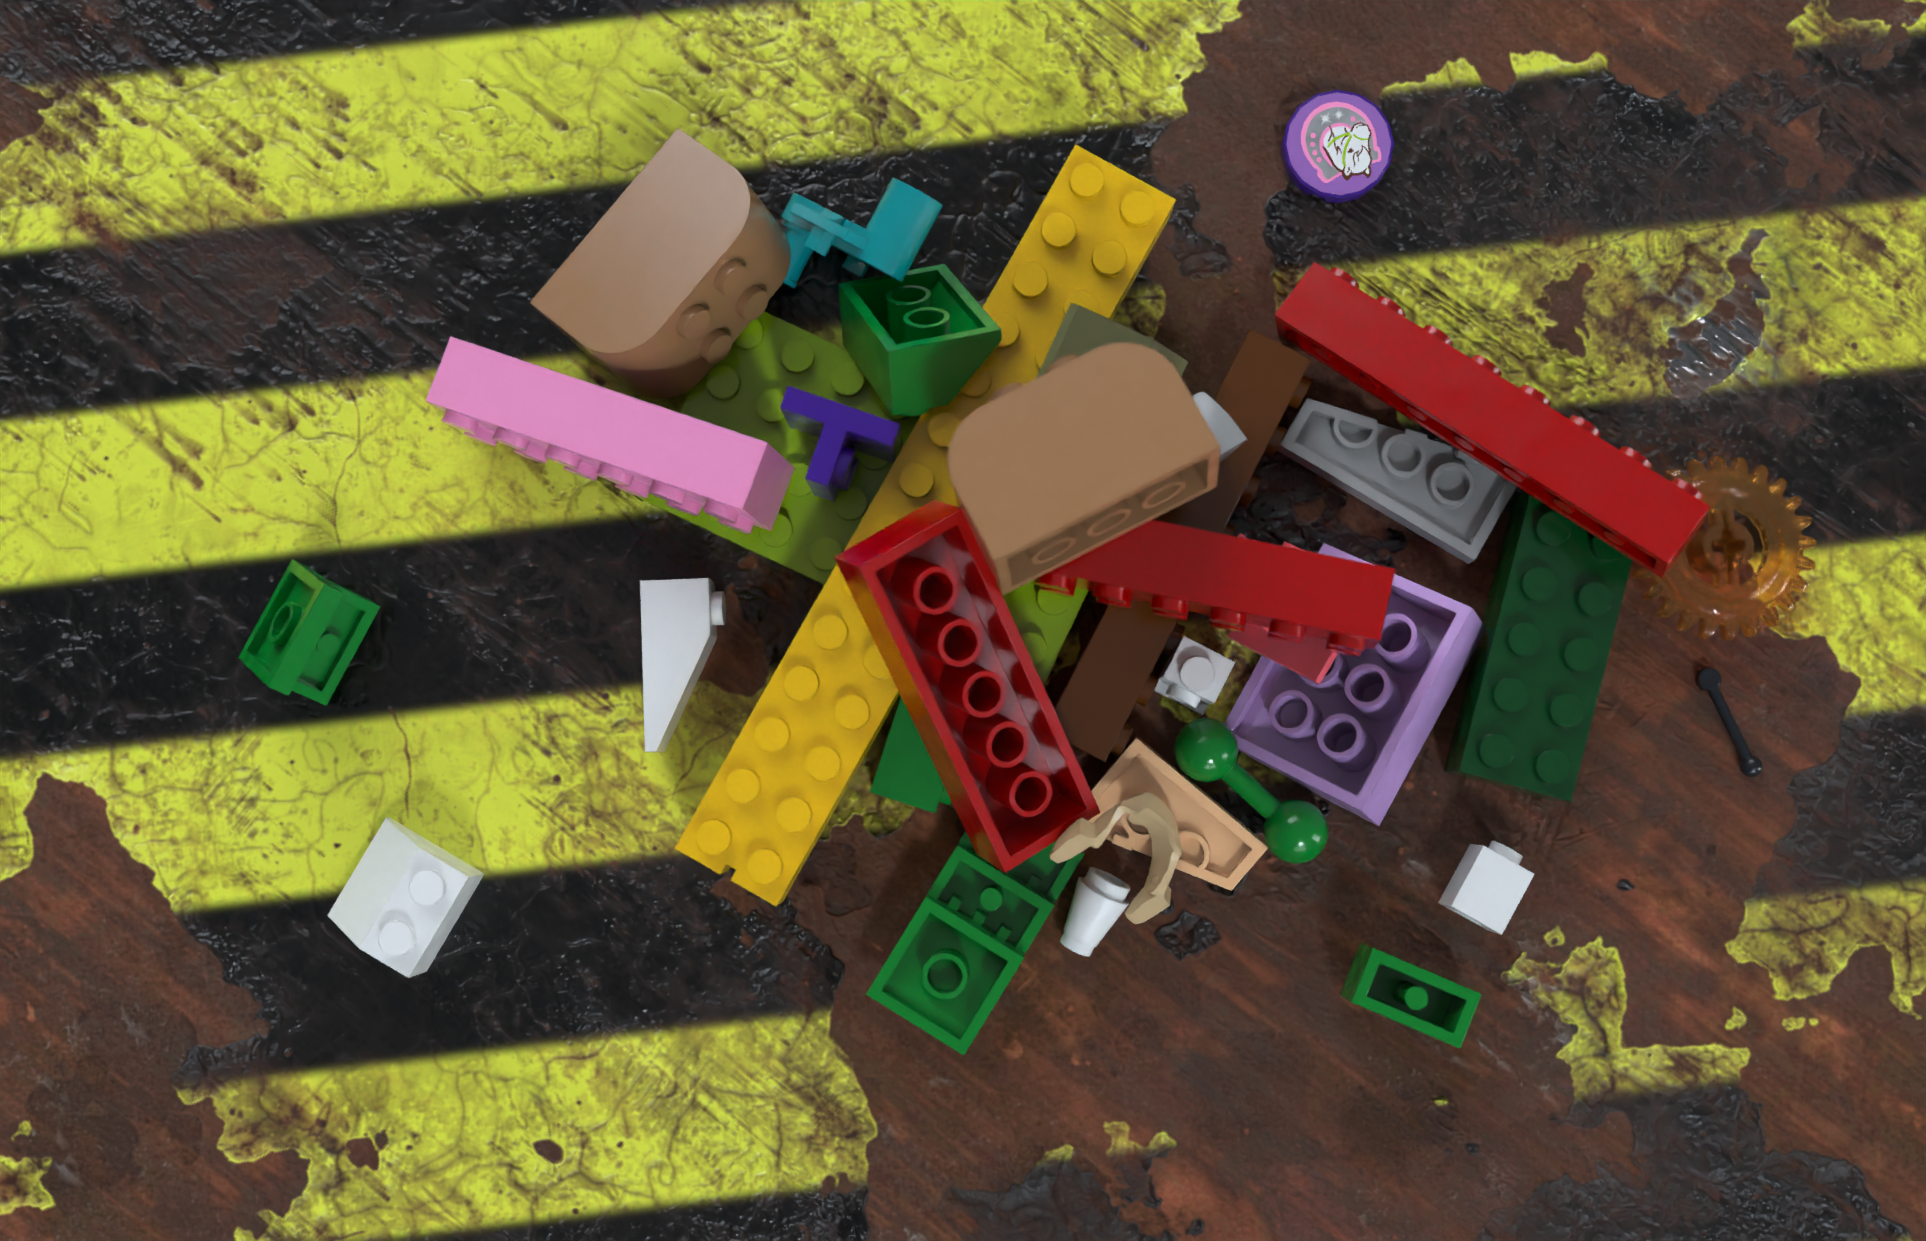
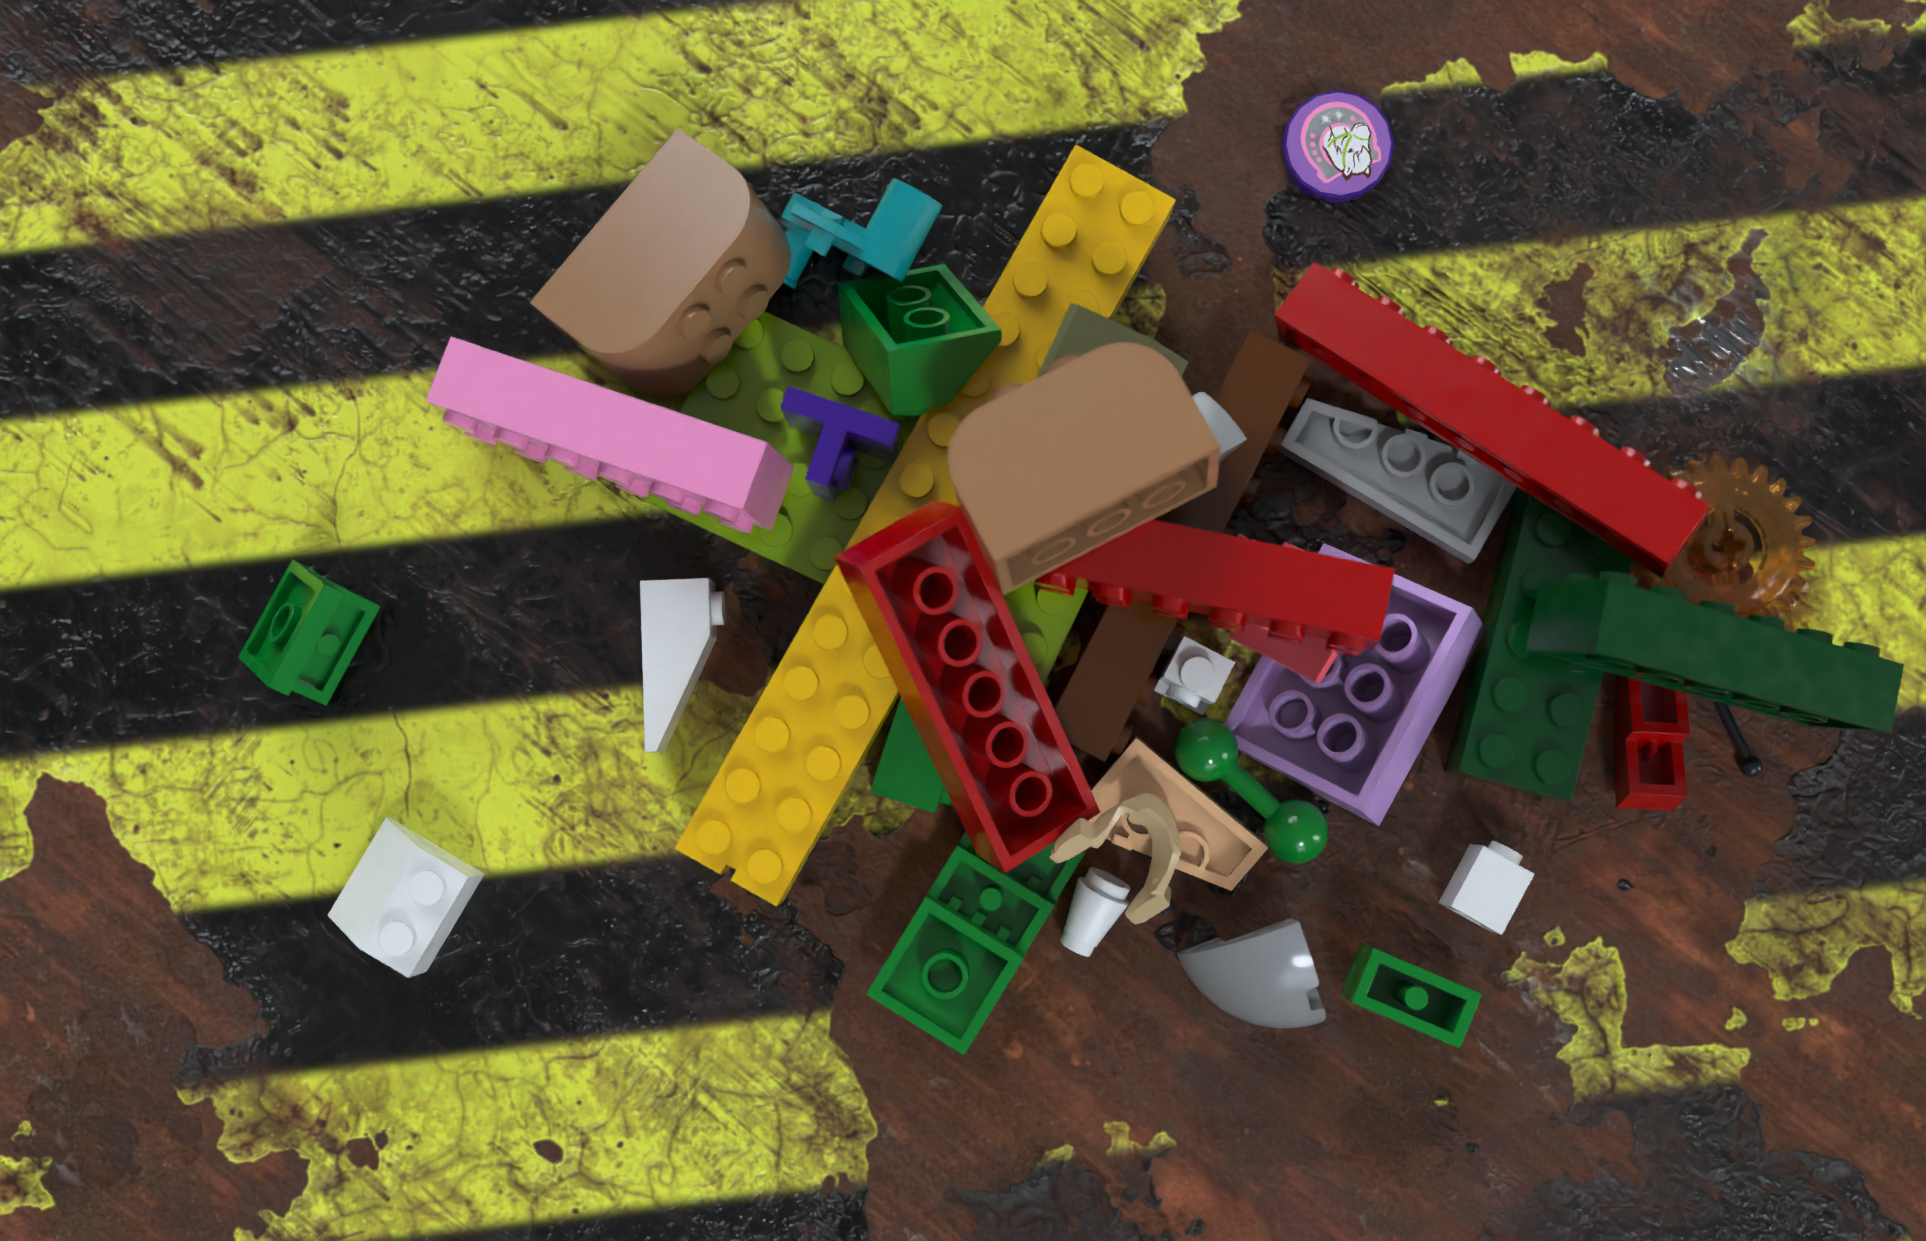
(1259, 976): none -> light grey brick
(1649, 745): none -> red slope
(1714, 652): none -> dark green brick

